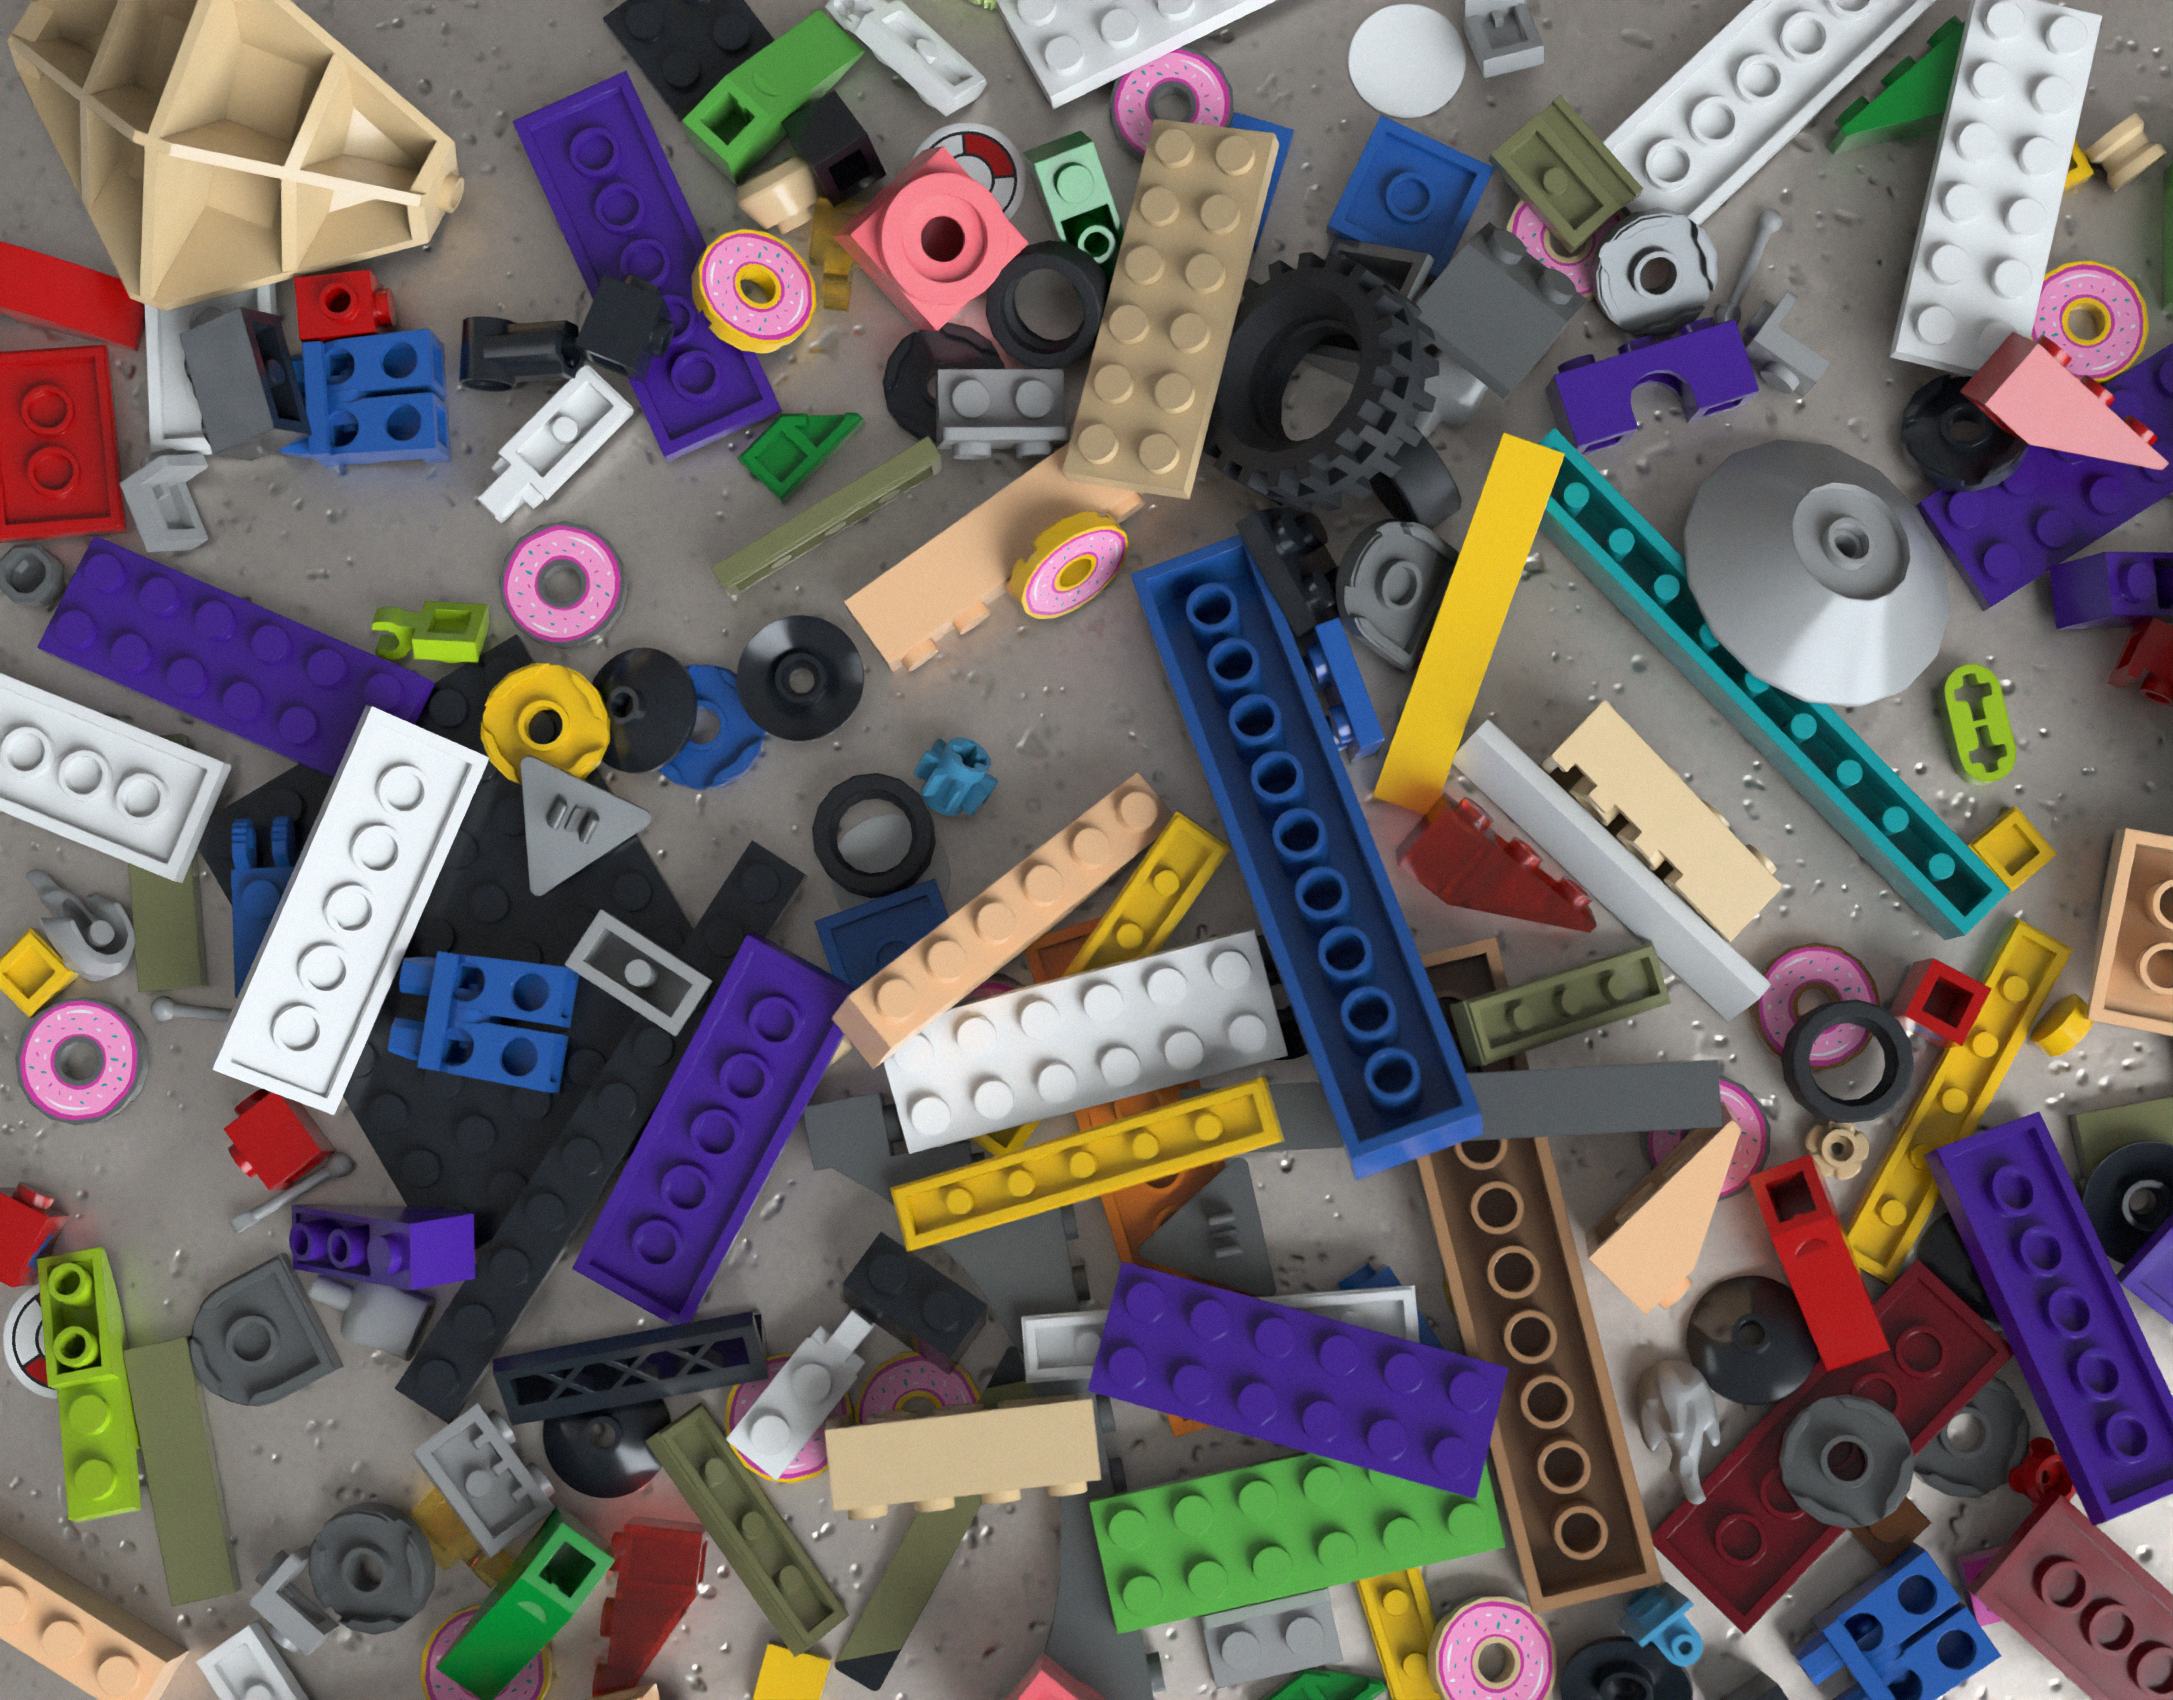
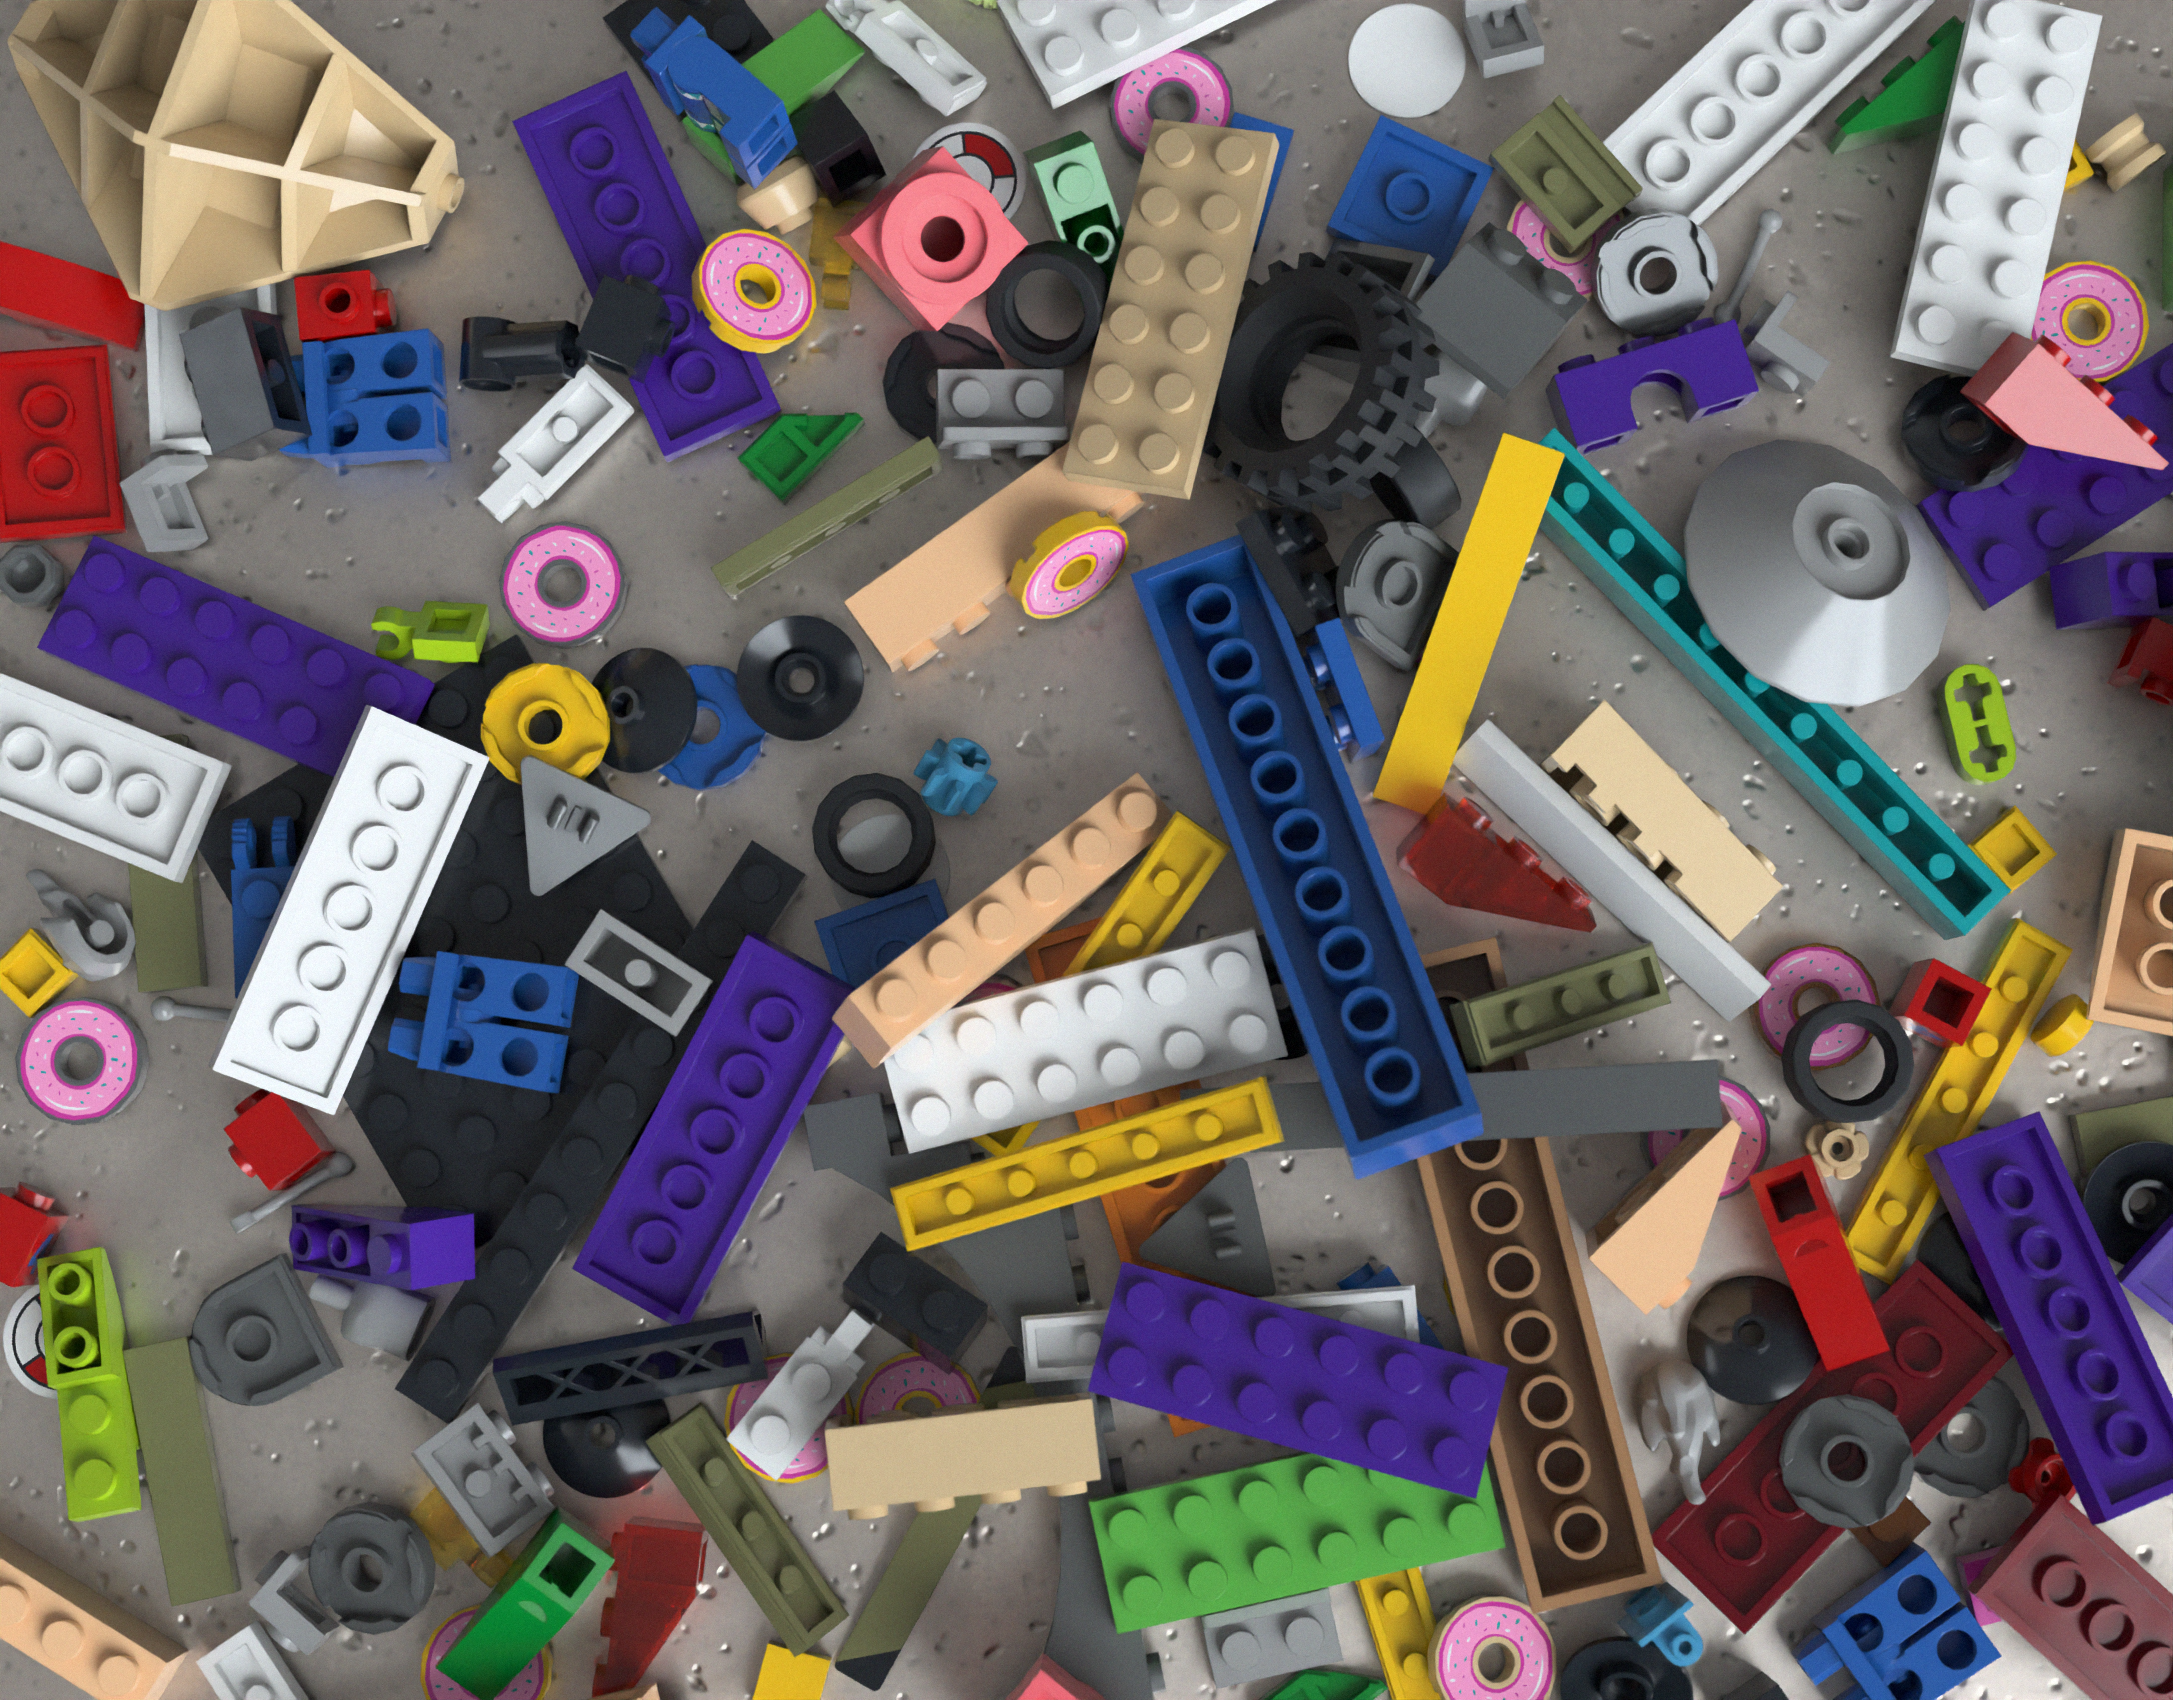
(716, 93): none -> blue hips

